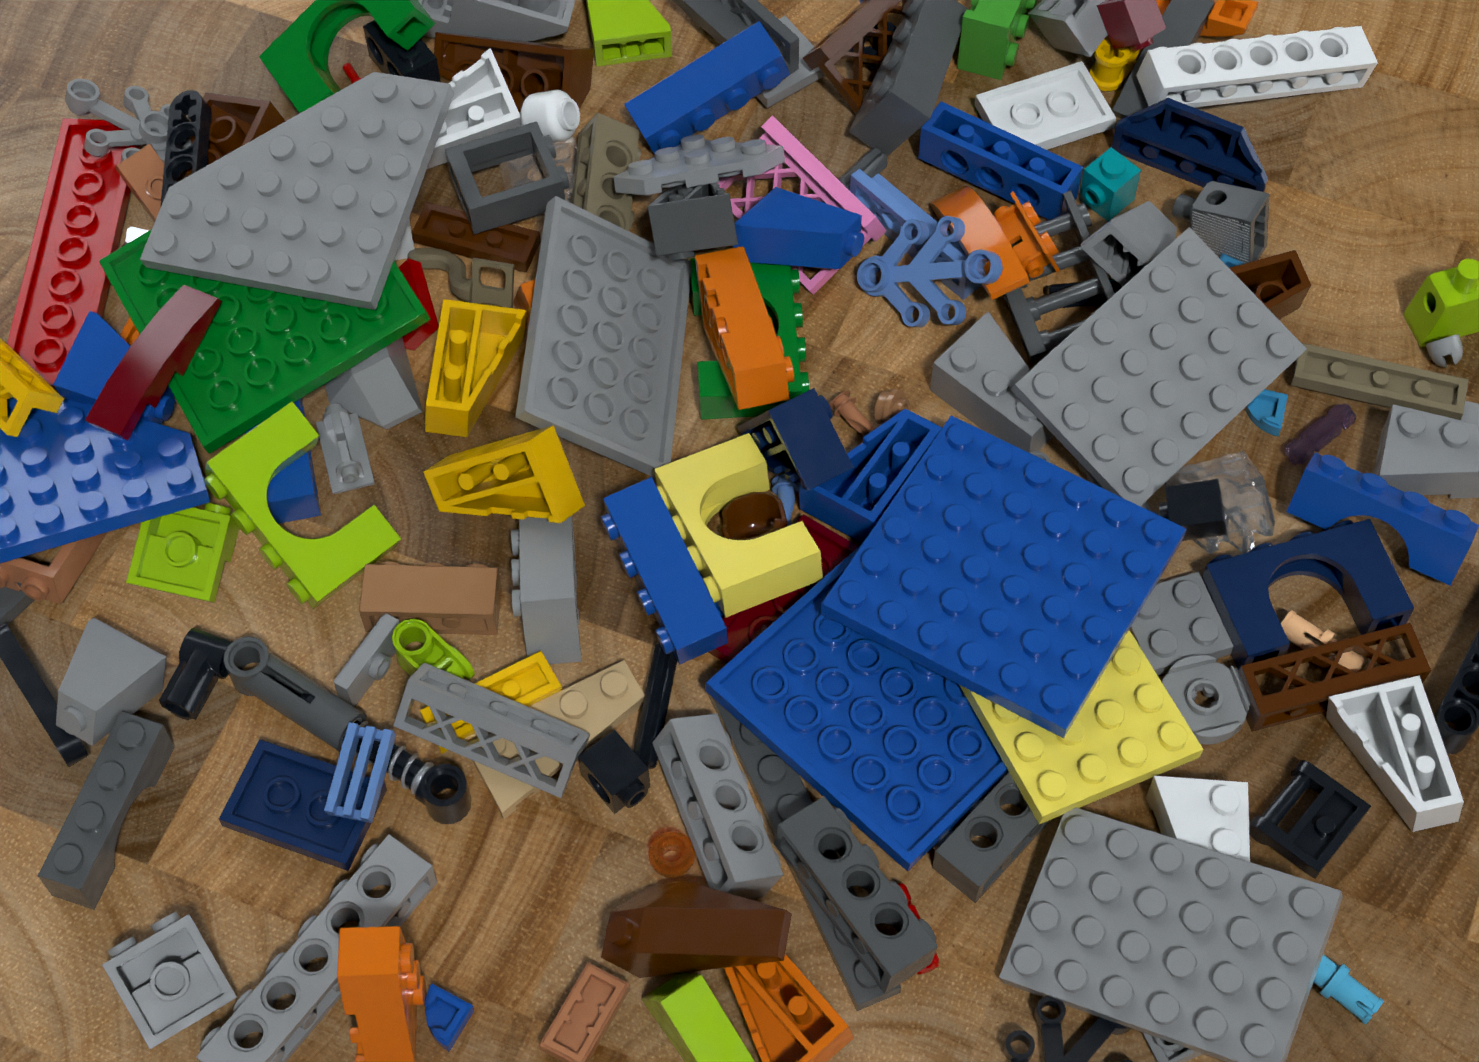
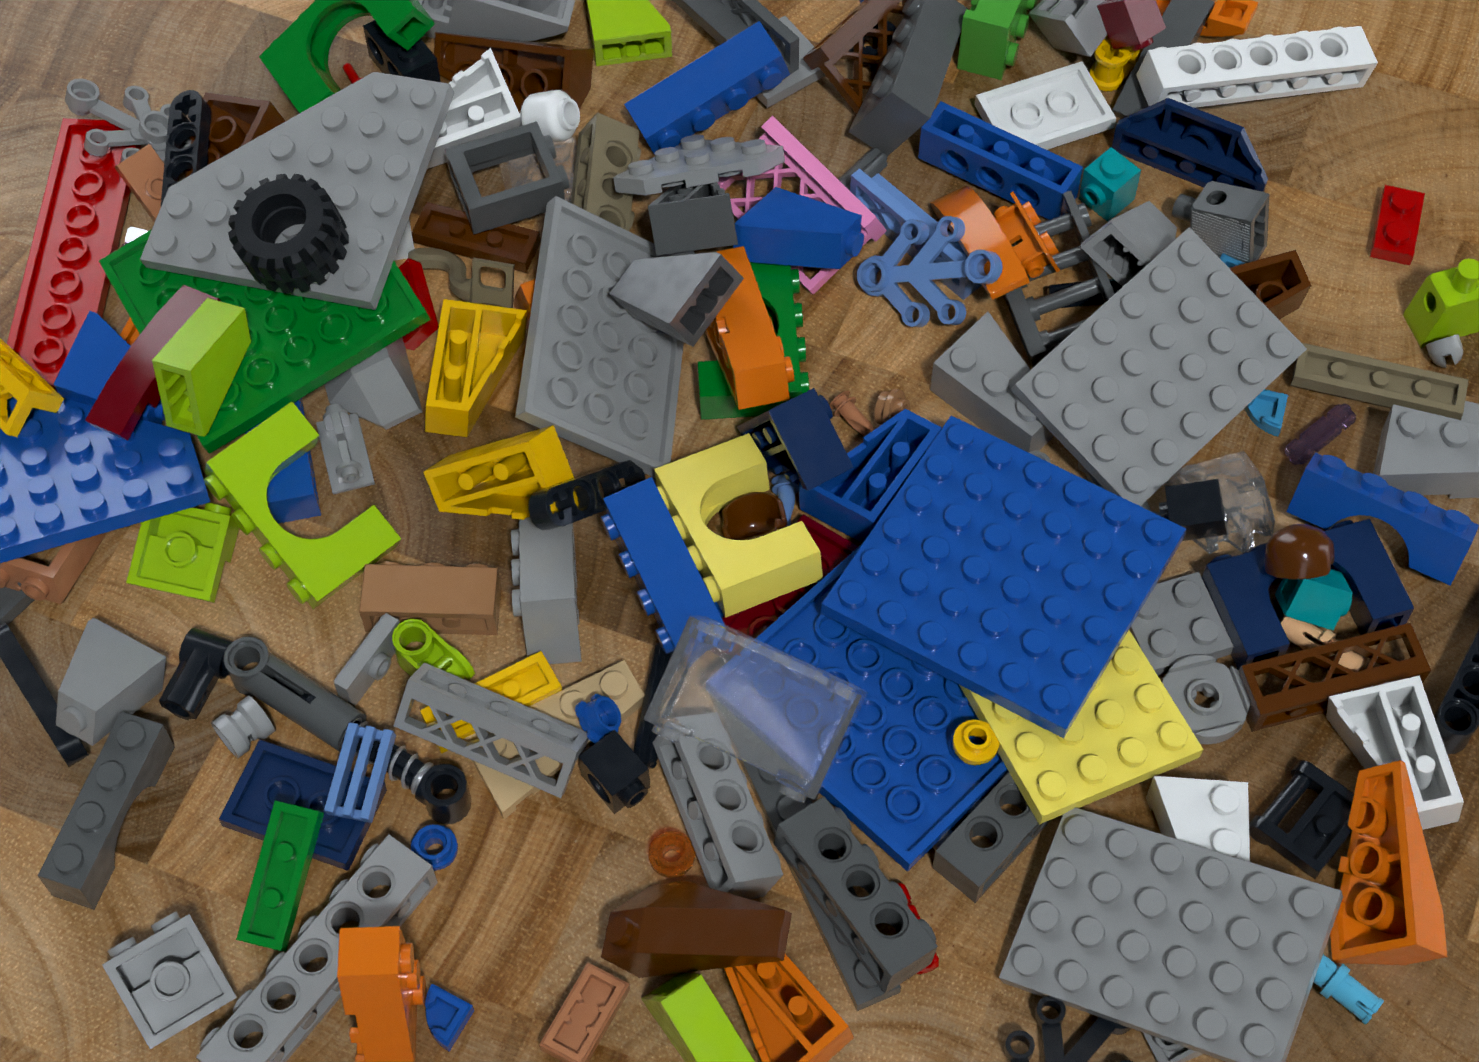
(200, 365): none -> lime slope
(246, 724): none -> light grey wheel
(271, 211): none -> black tyre
(280, 876): none -> green plate
(435, 835): none -> blue plate
(588, 495): none -> black beam
(598, 717): none -> blue plate
(678, 292): none -> flat silver slope
(755, 705): none -> clear windscreen
(972, 753): none -> yellow plate
(1299, 553): none -> reddish brown hair
(1316, 600): none -> teal brick
(1387, 882): none -> orange wedge
(1397, 225): none -> red plate

